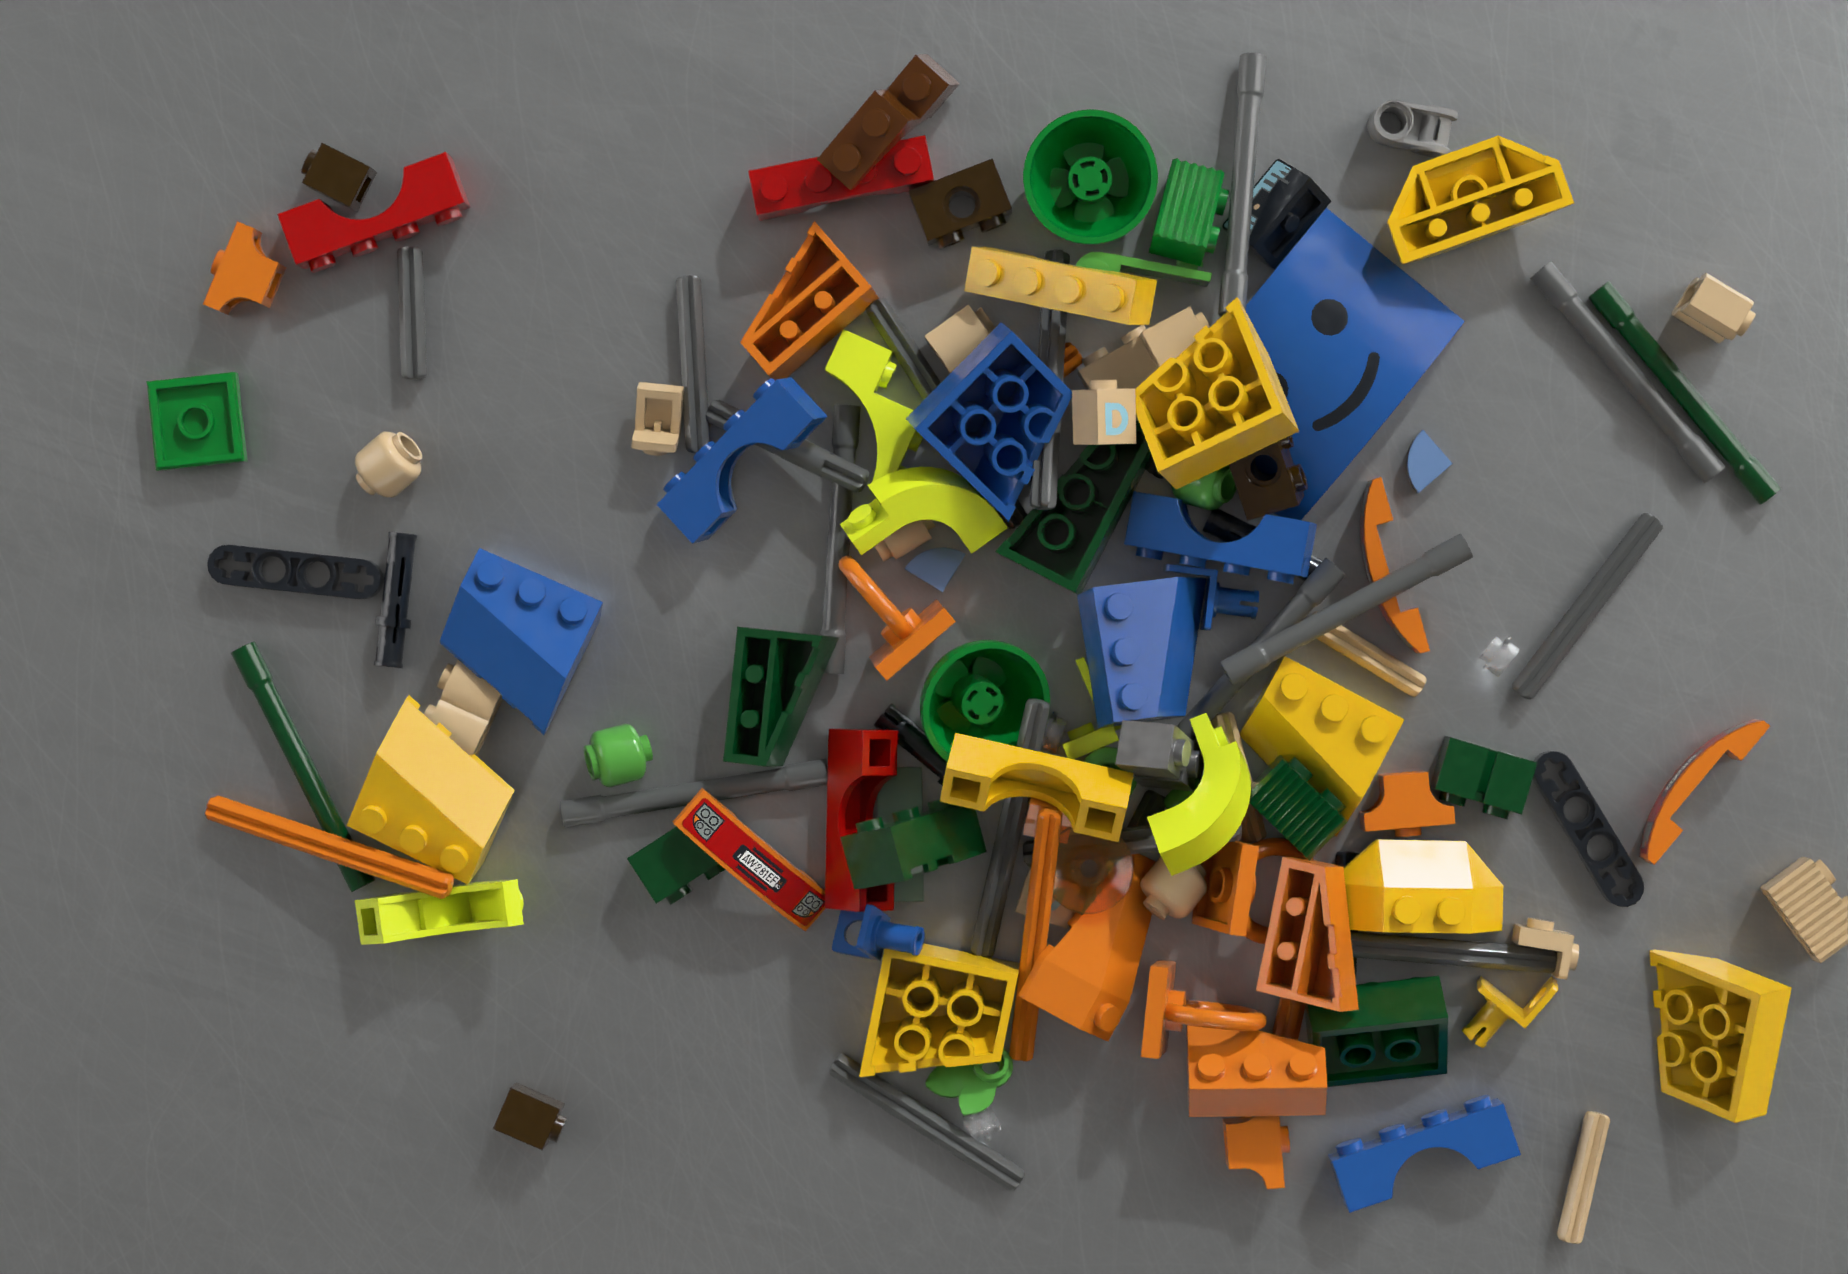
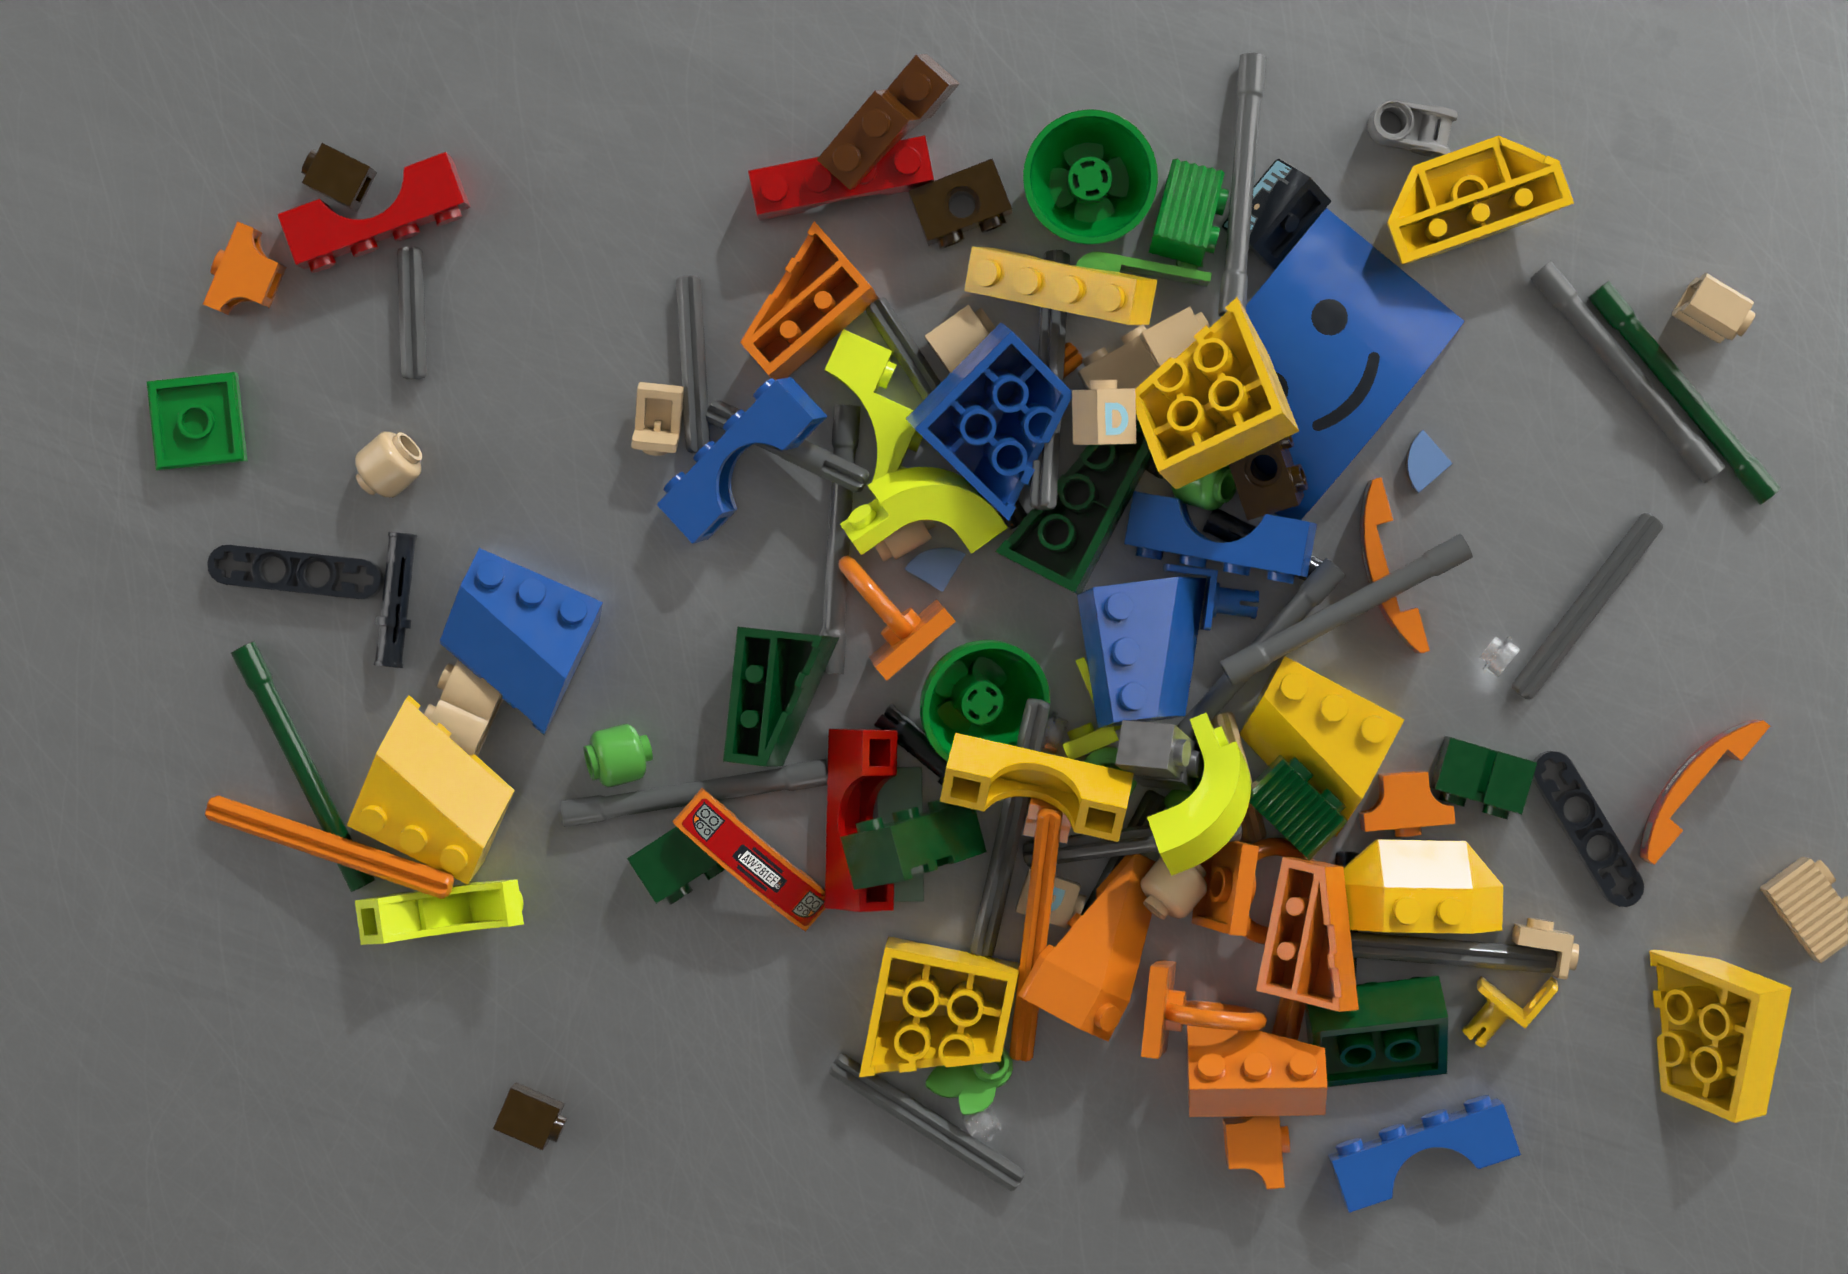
(876, 934): blue bracket -> none
(1098, 892): clear orange dish -> none
(1374, 660): tan axle -> none
(1583, 1177): tan axle -> none

